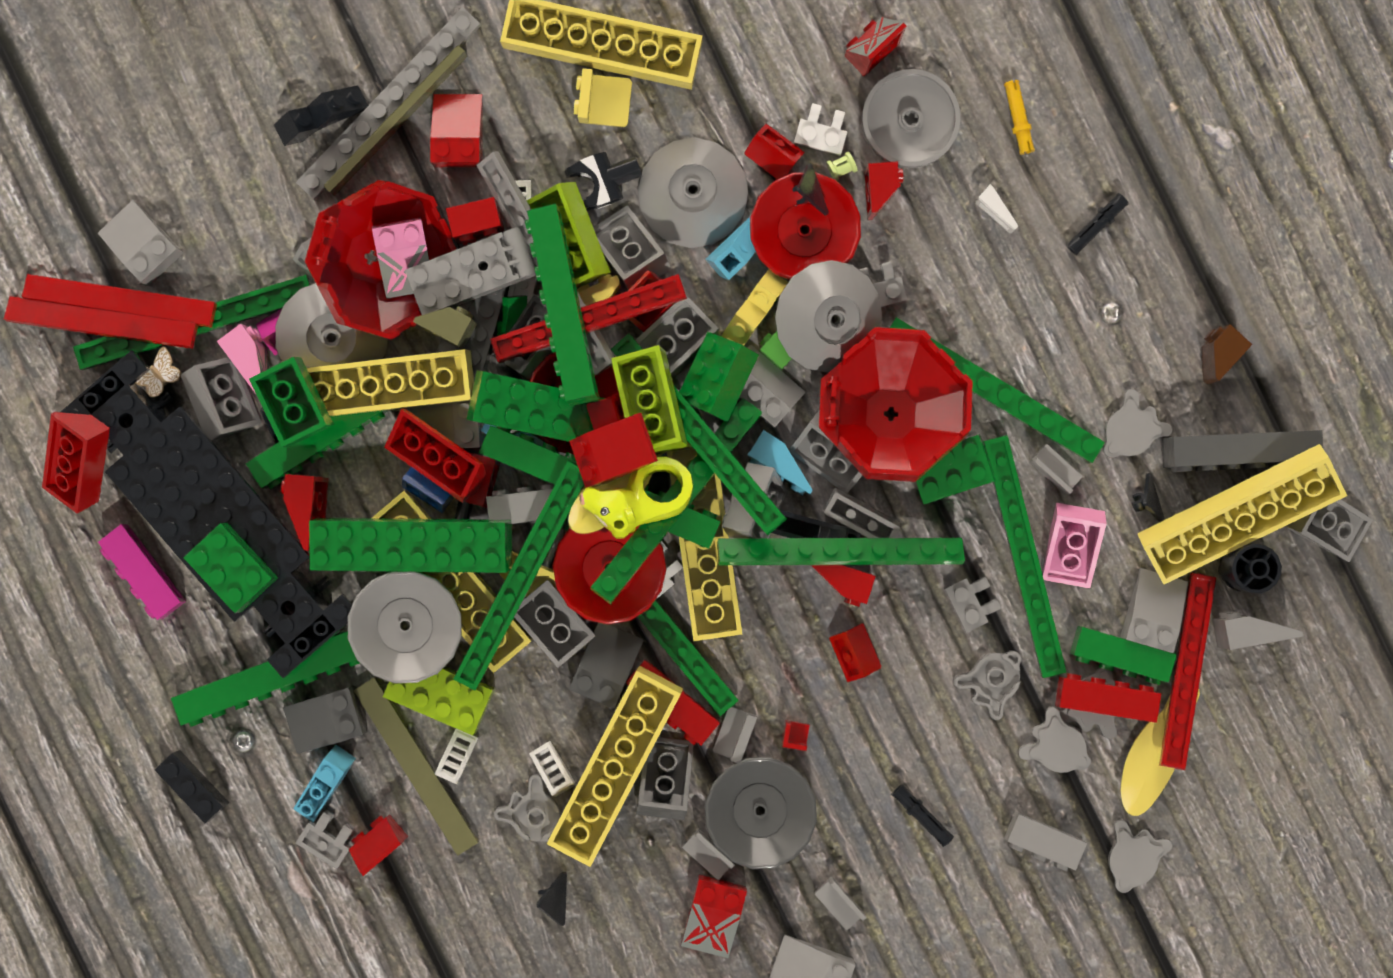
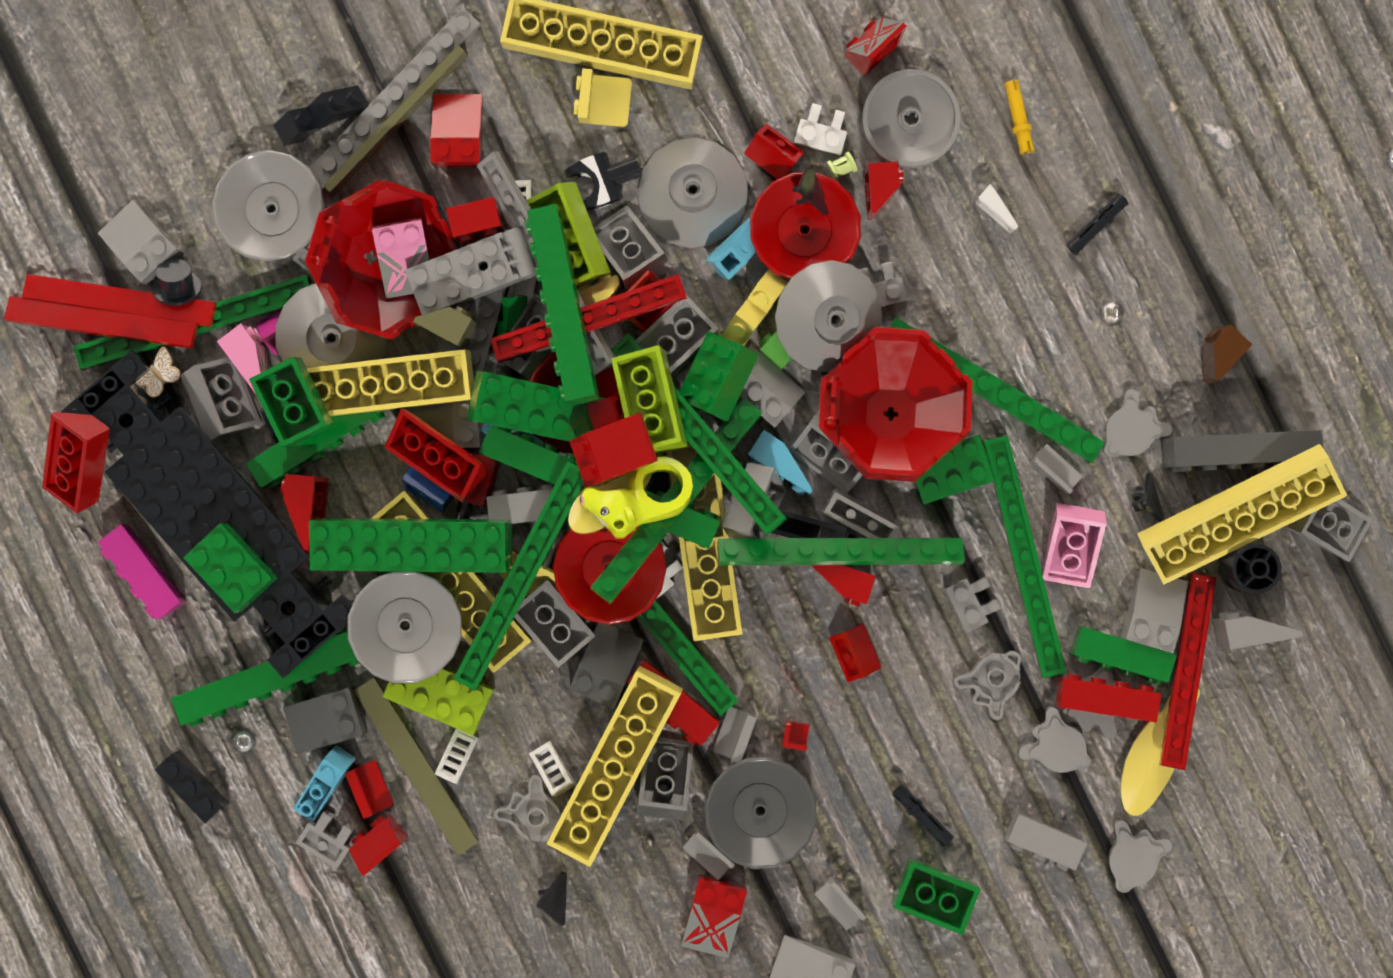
(176, 283): none -> black piece
(244, 202): none -> light grey dish
(369, 788): none -> red panel
(935, 895): none -> green brick

